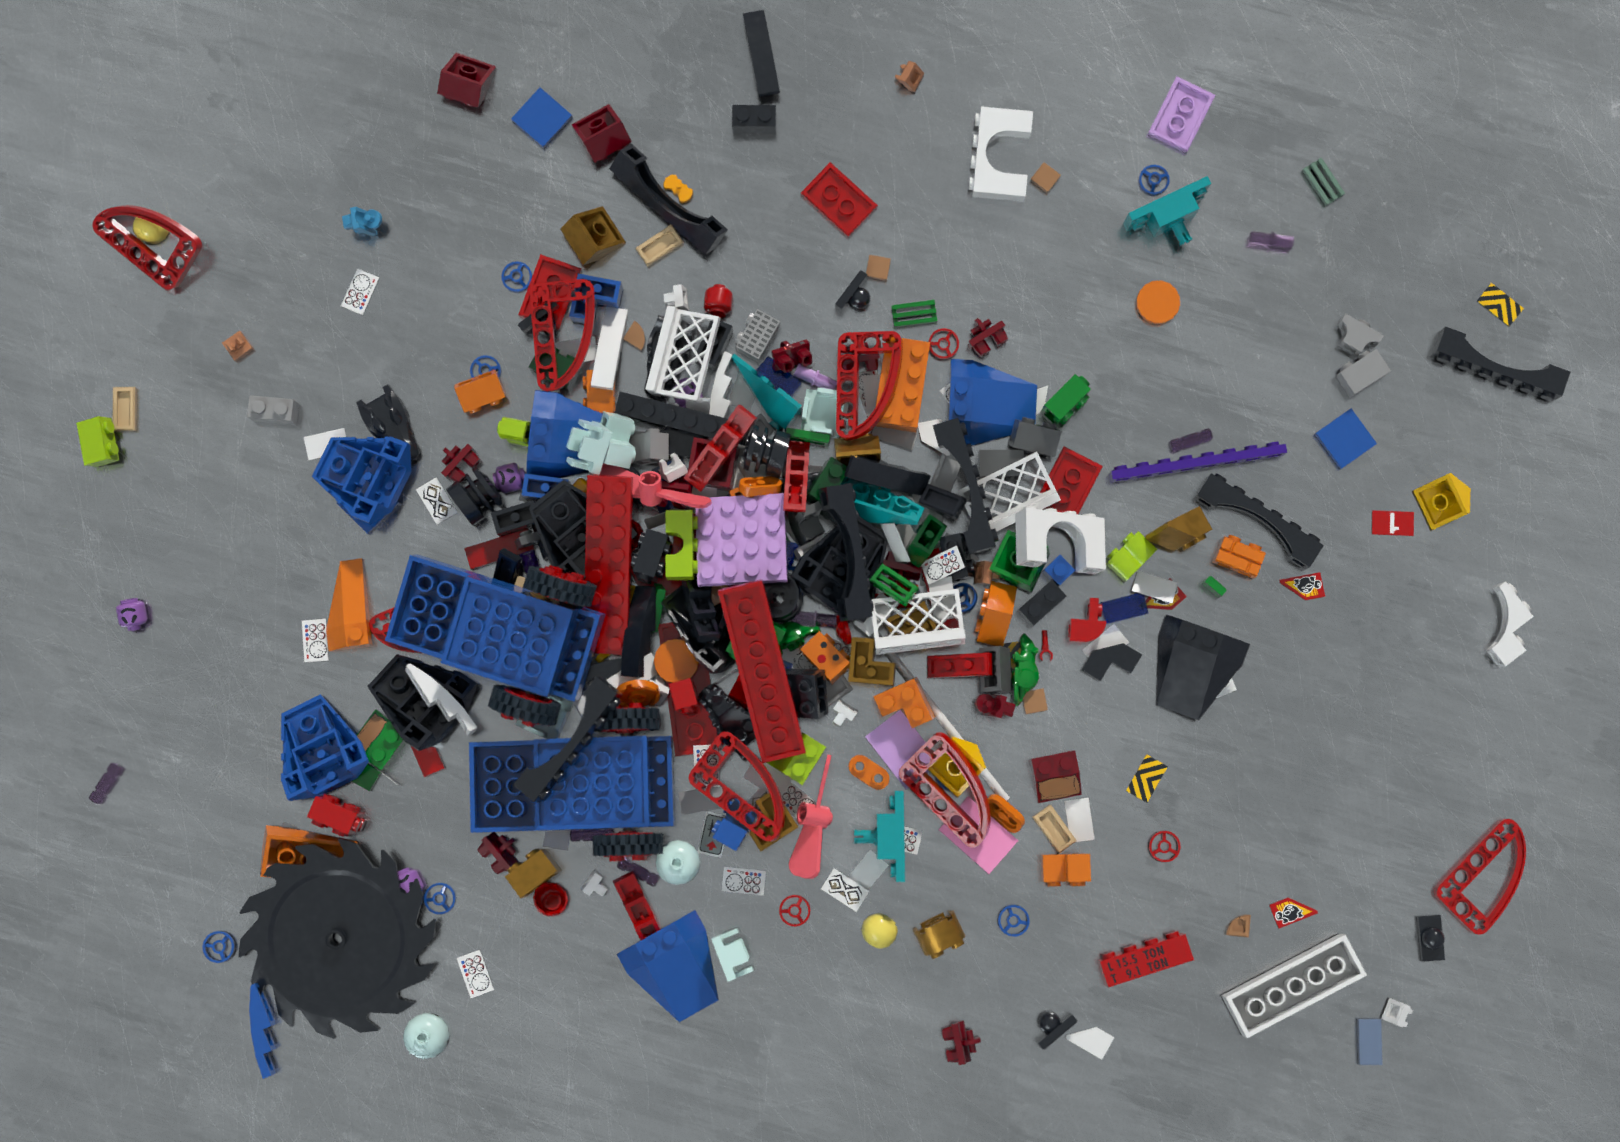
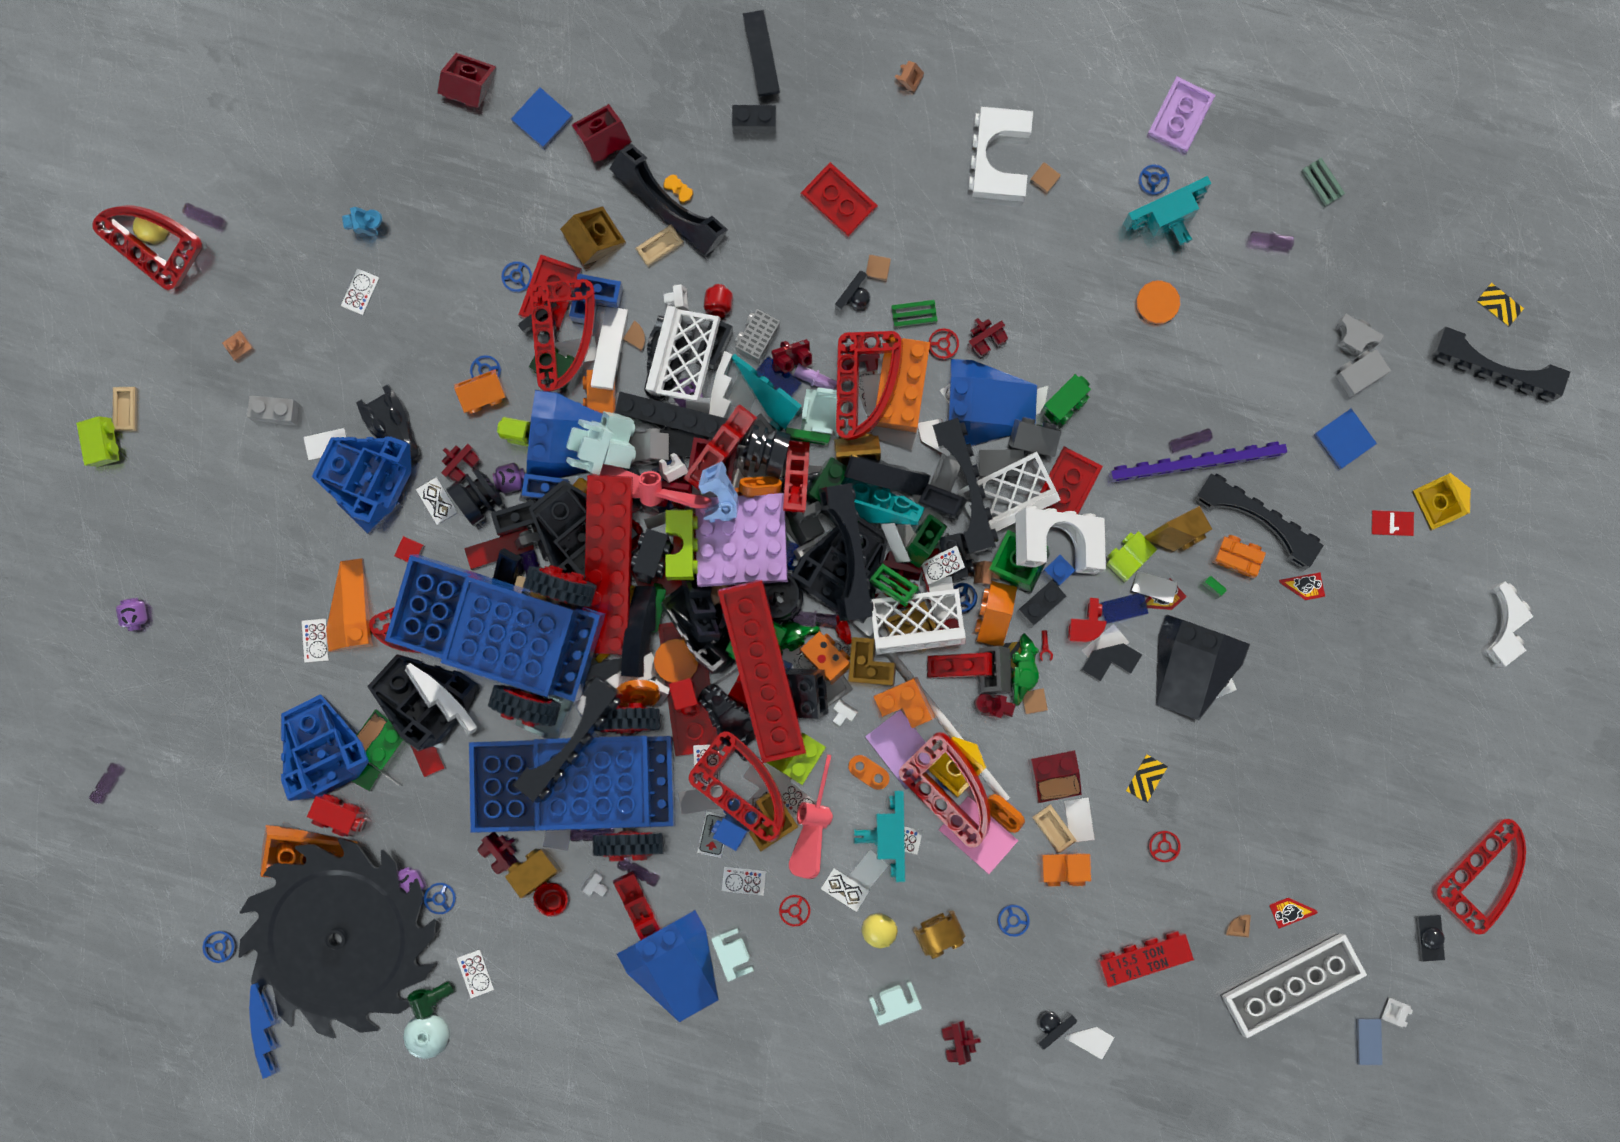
(203, 216): none -> clear purple axle
(408, 547): none -> red tile
(424, 1000): none -> dark green pin
(678, 862): light aqua cylinder -> none
(716, 481): none -> light blue tile
(895, 1004): none -> light aqua panel

